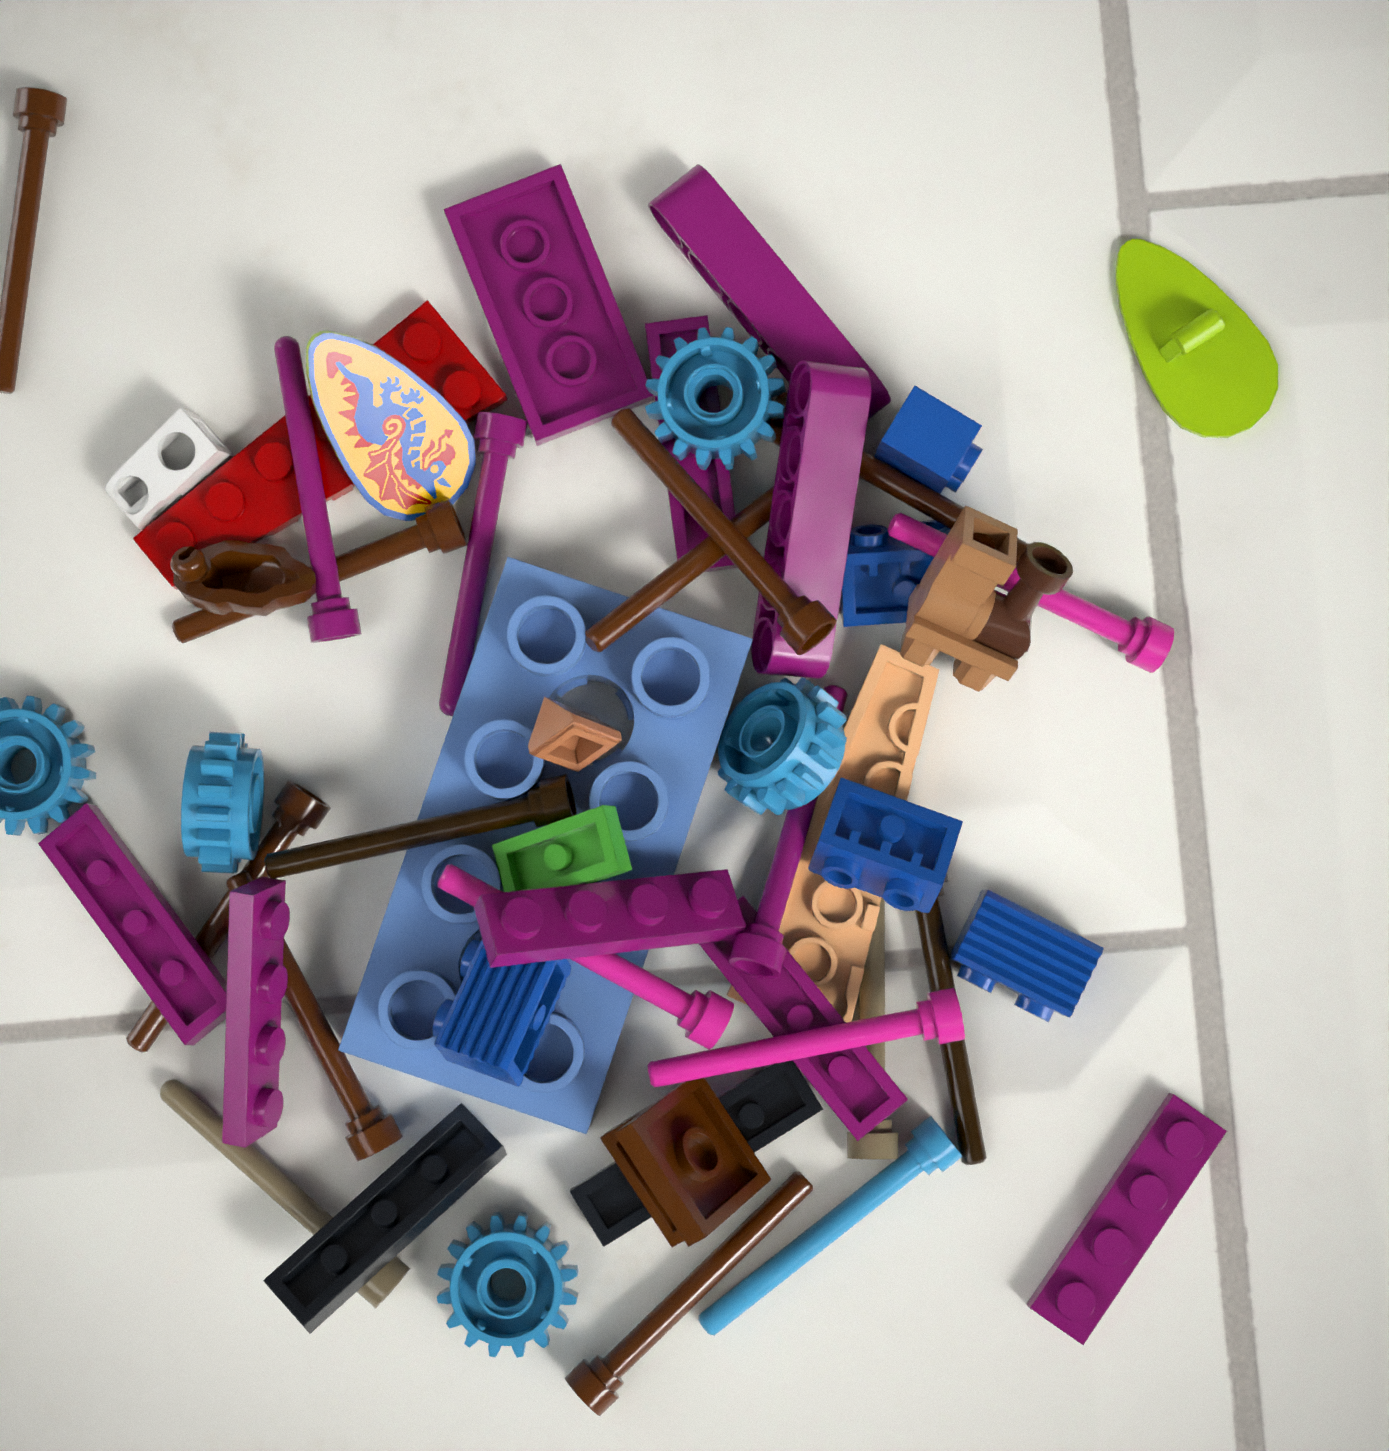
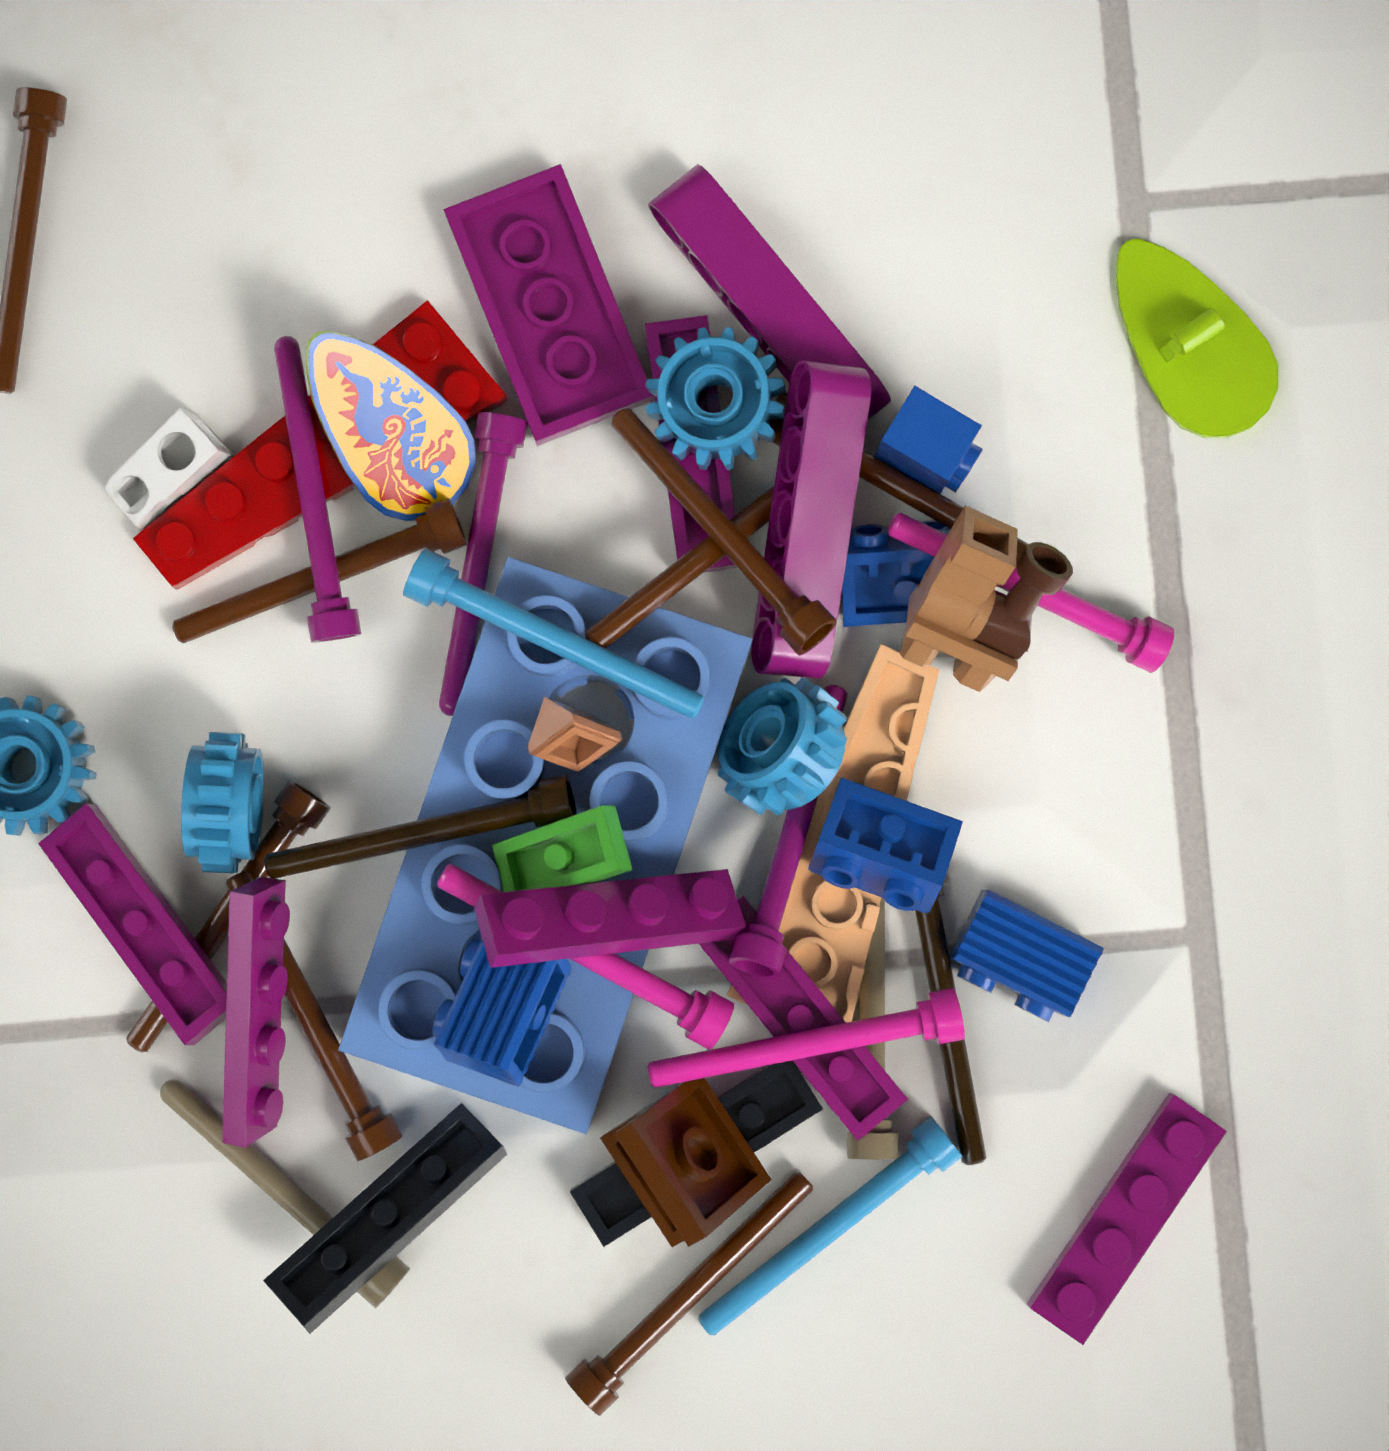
(241, 578): reddish brown arm -> none
(438, 583): none -> dark azure piece
(499, 1319): dark azure gear -> none

